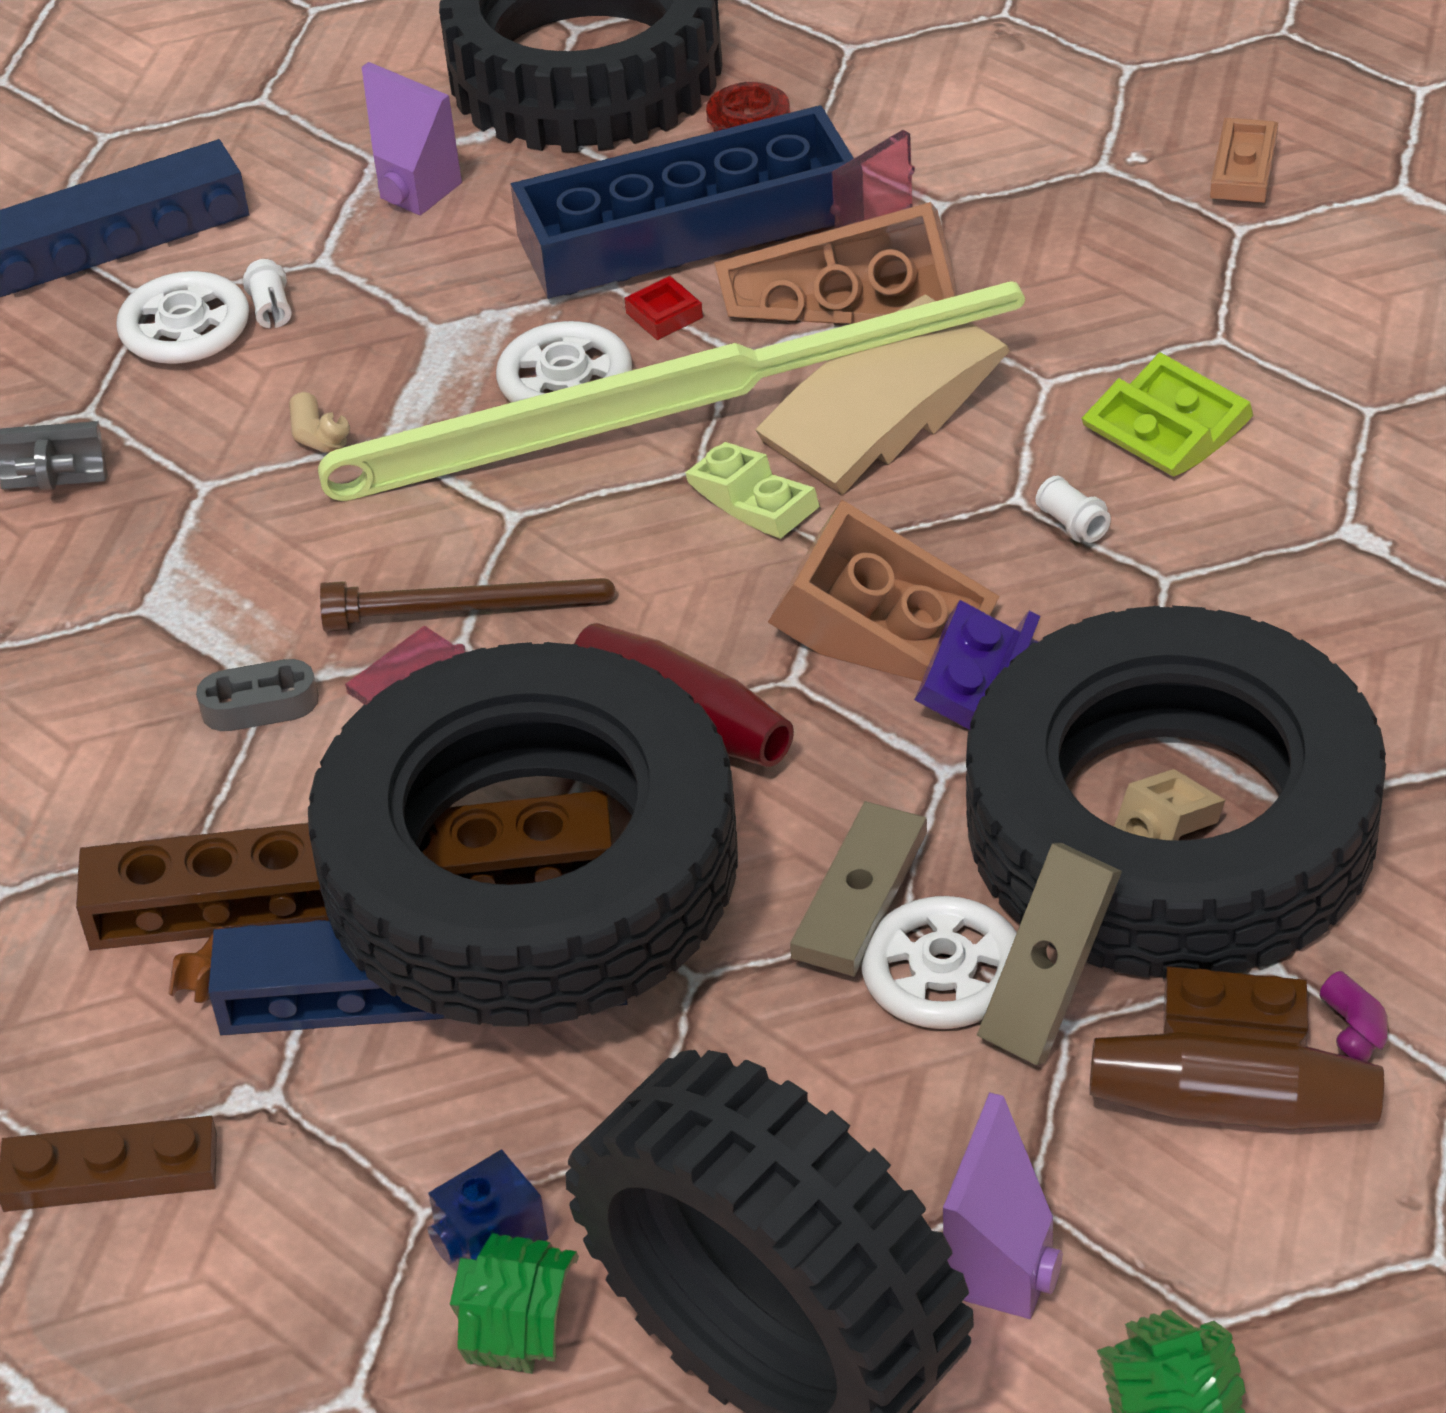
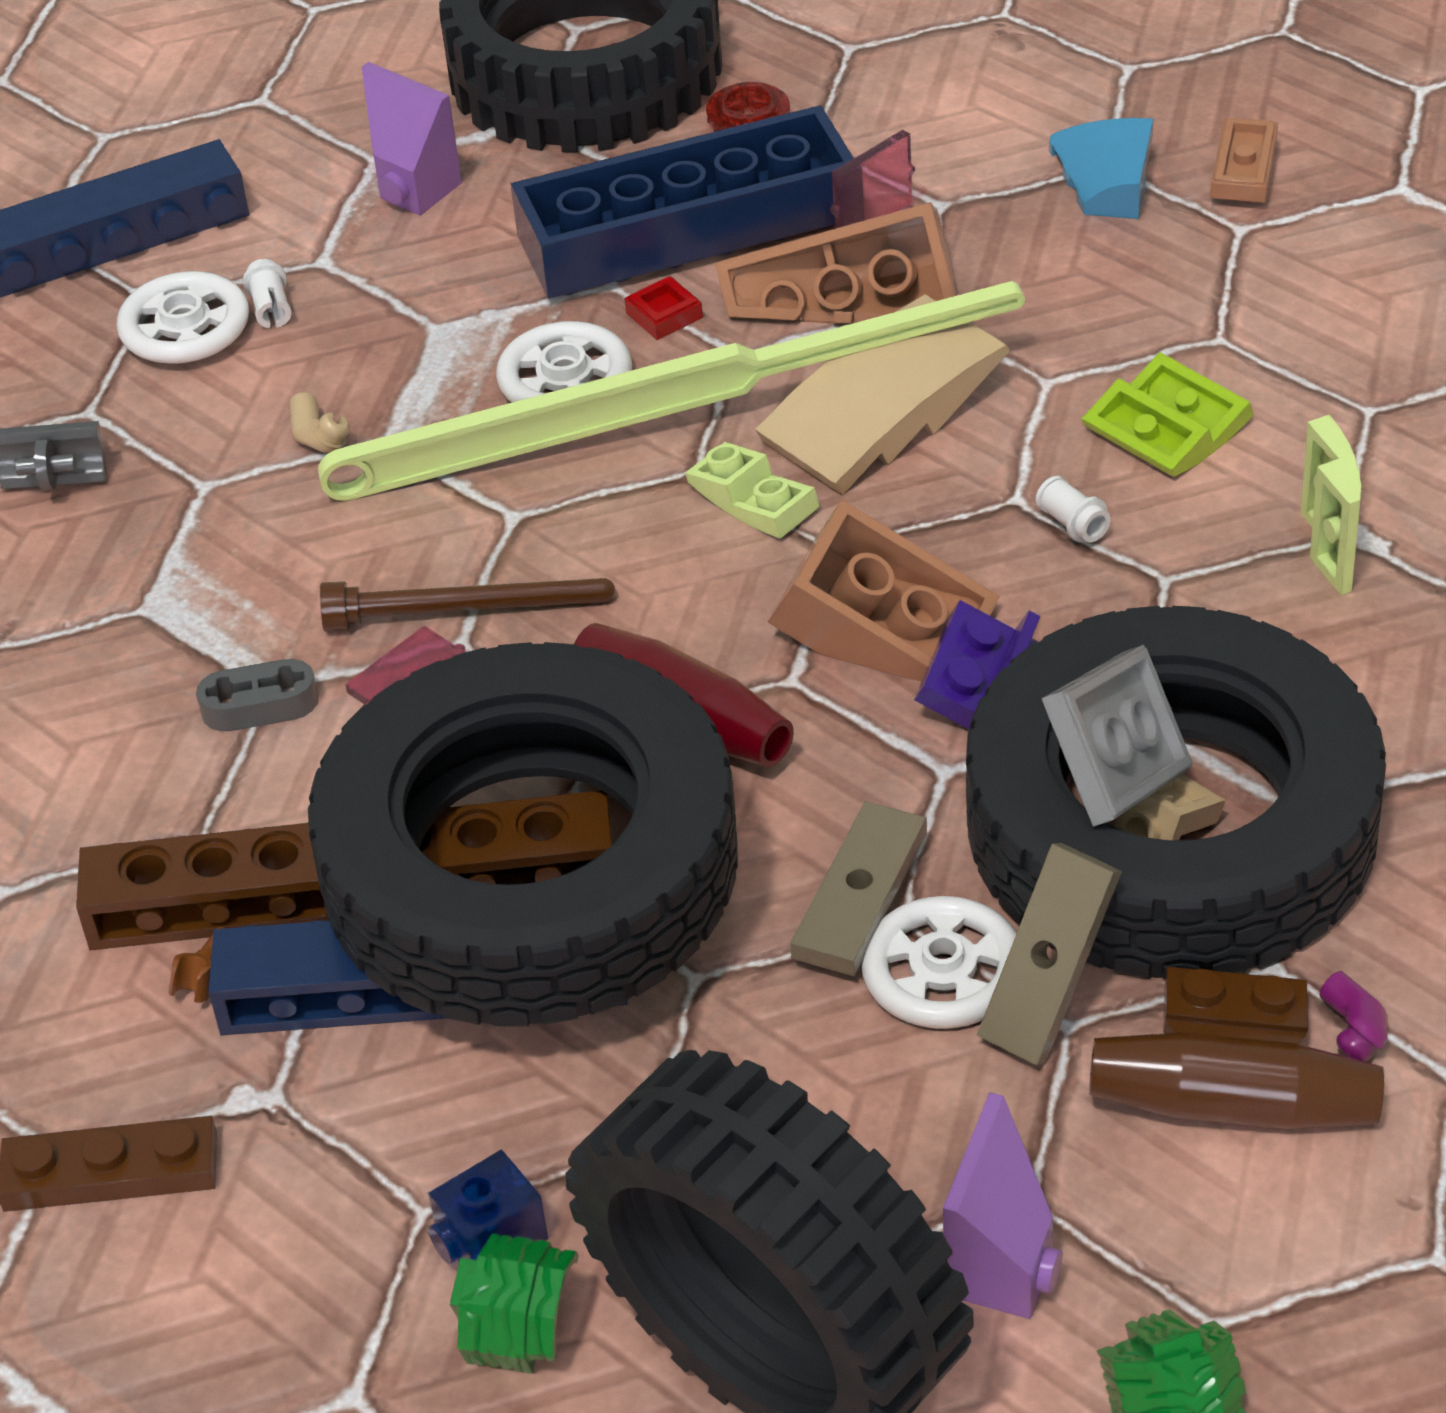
(1106, 164): none -> dark azure slope
(1117, 734): none -> light grey tile
(1331, 501): none -> yellowish green slope

